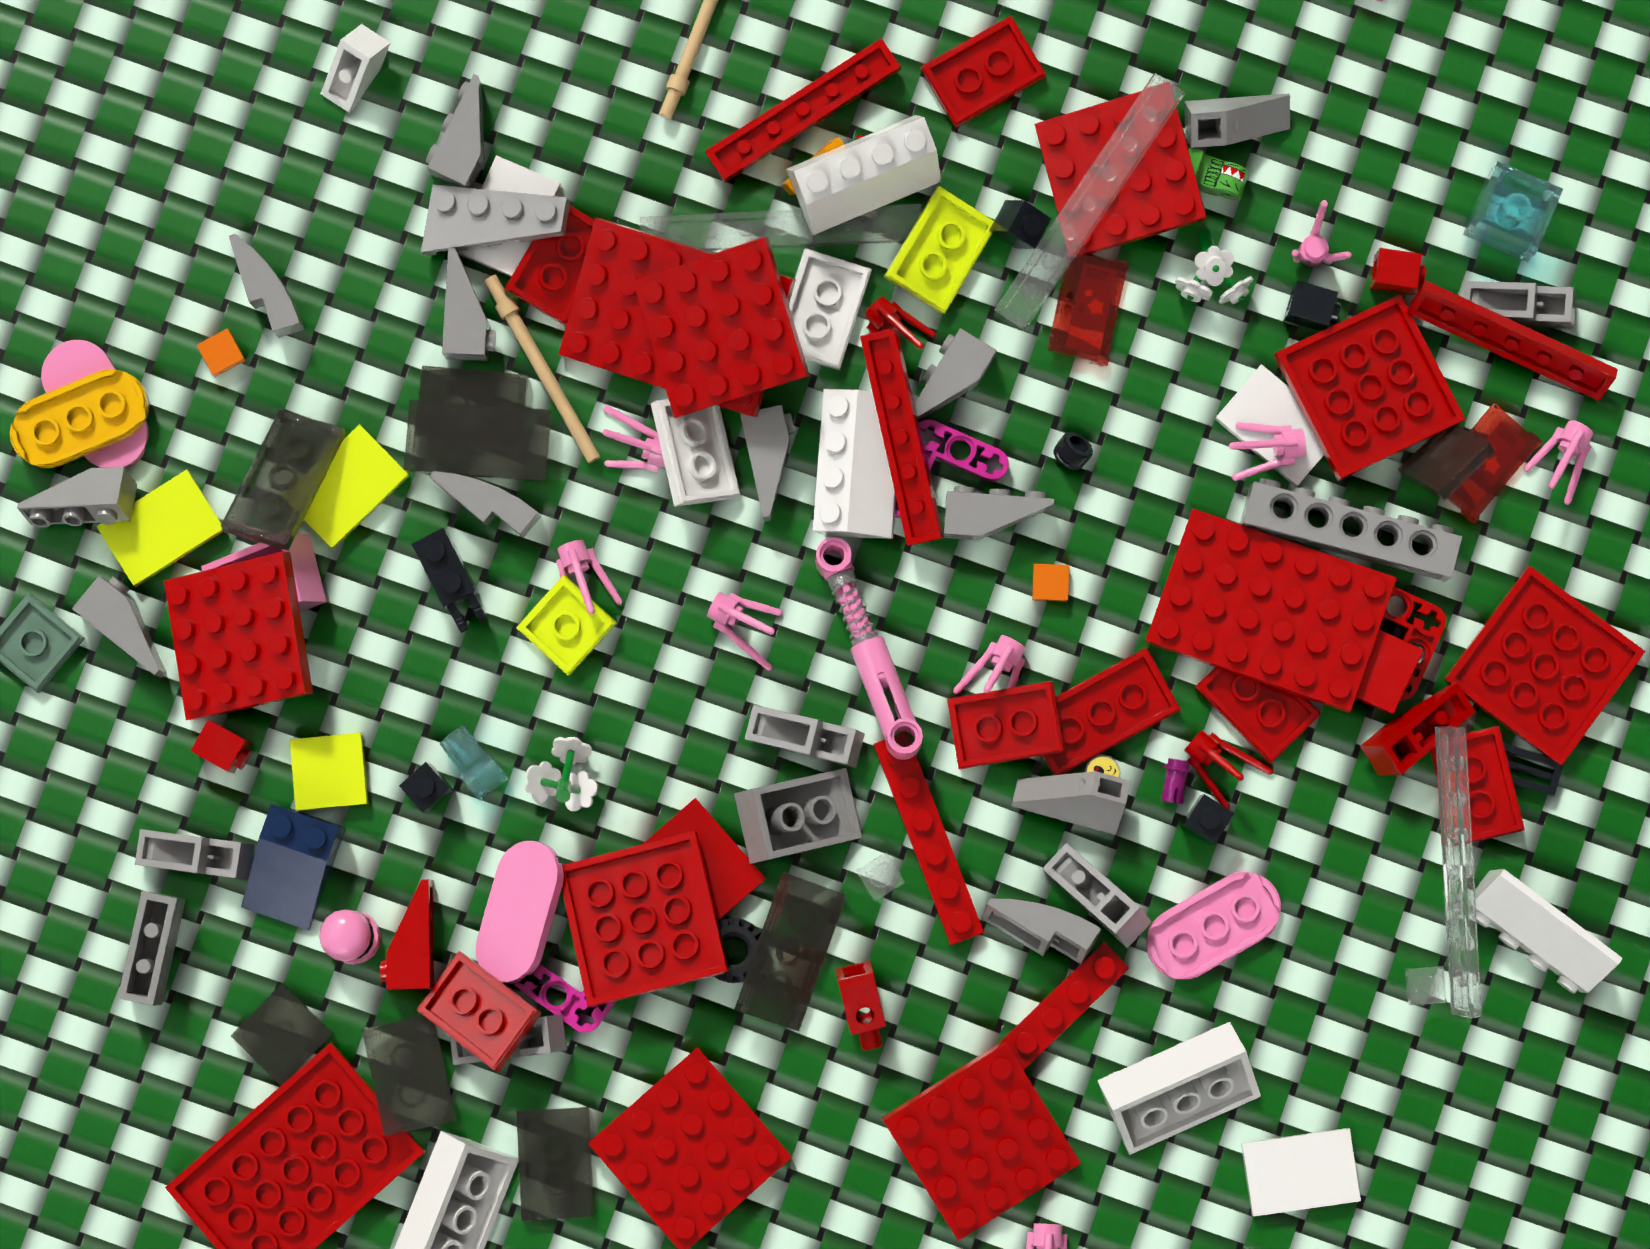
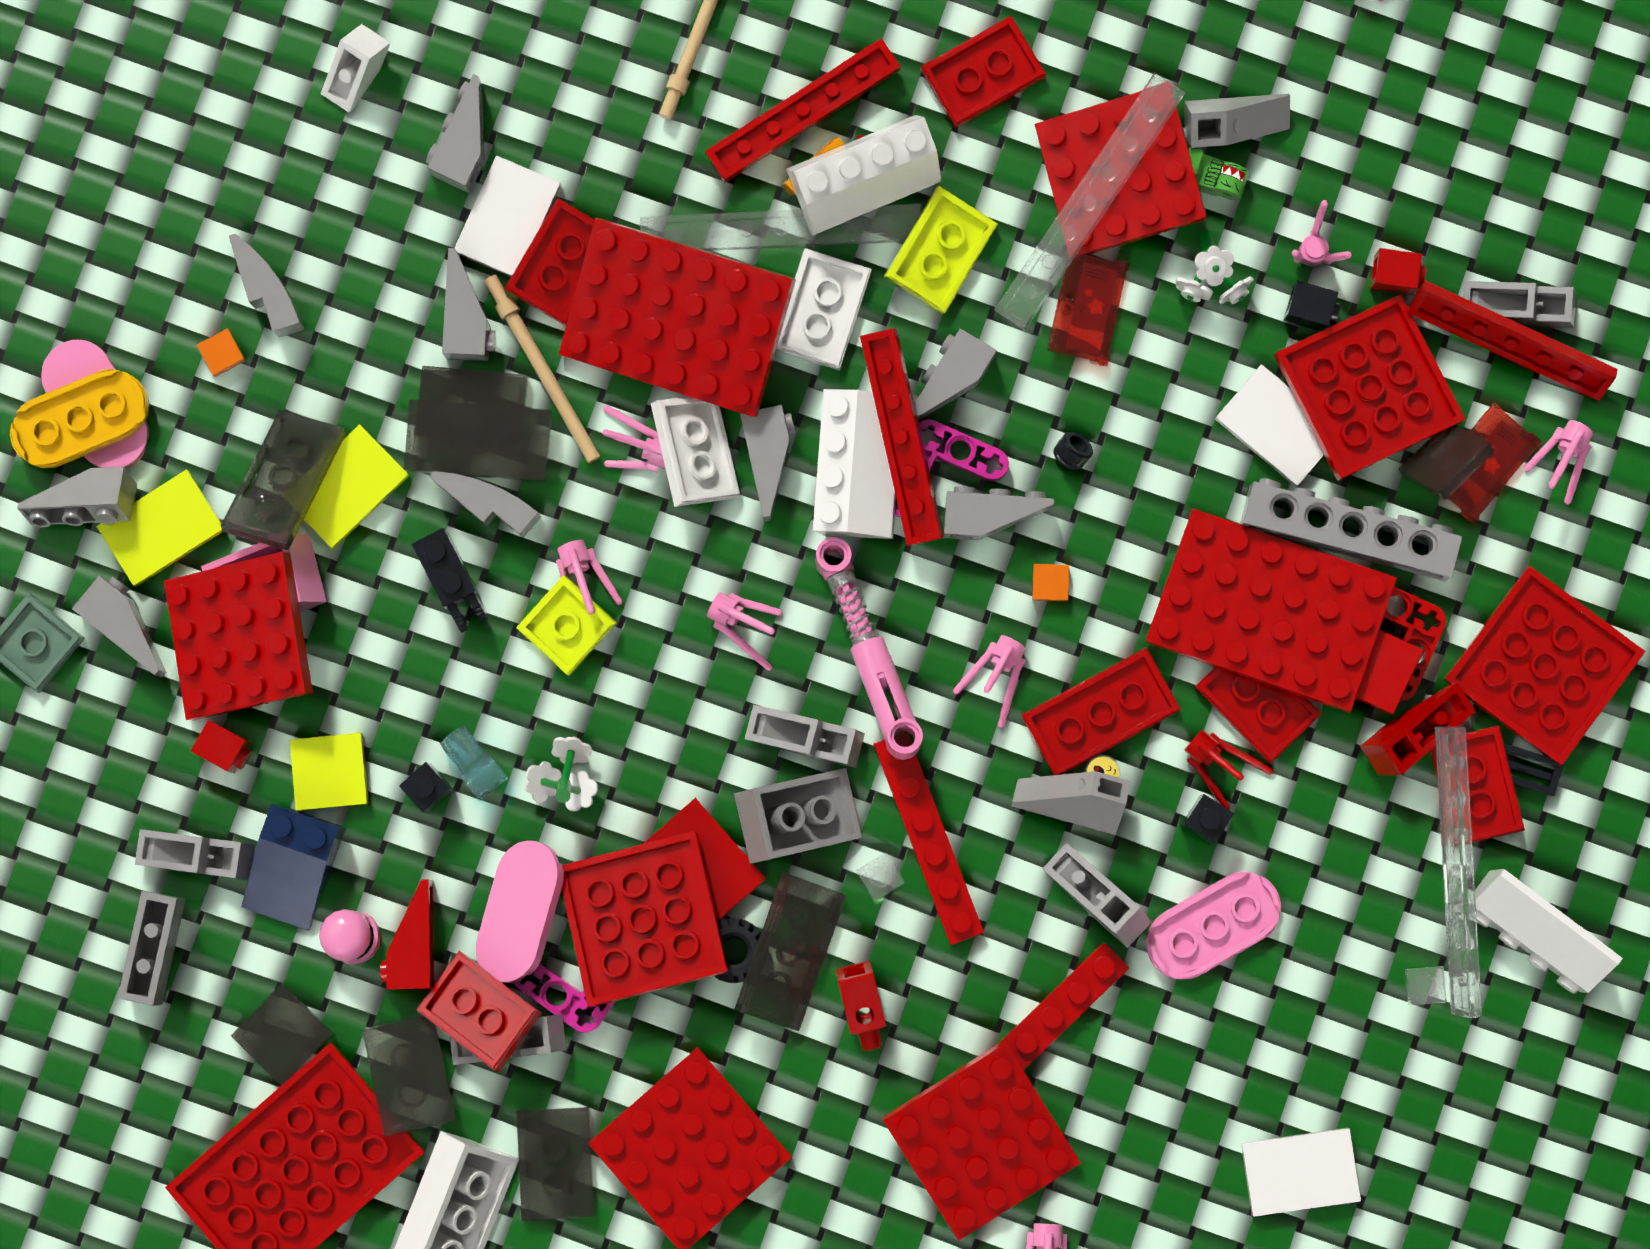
(488, 217): light grey wing -> none
(721, 327): red plate -> none
(888, 315): red plant -> none
(1006, 725): red tile -> none
(1020, 224): black brick -> none
(1042, 926): light grey slope -> none
(1175, 780): magenta pin -> none
(1179, 1088): white slope -> none
(1287, 444): bright pink plant -> none
(1512, 211): clear light blue brick -> none

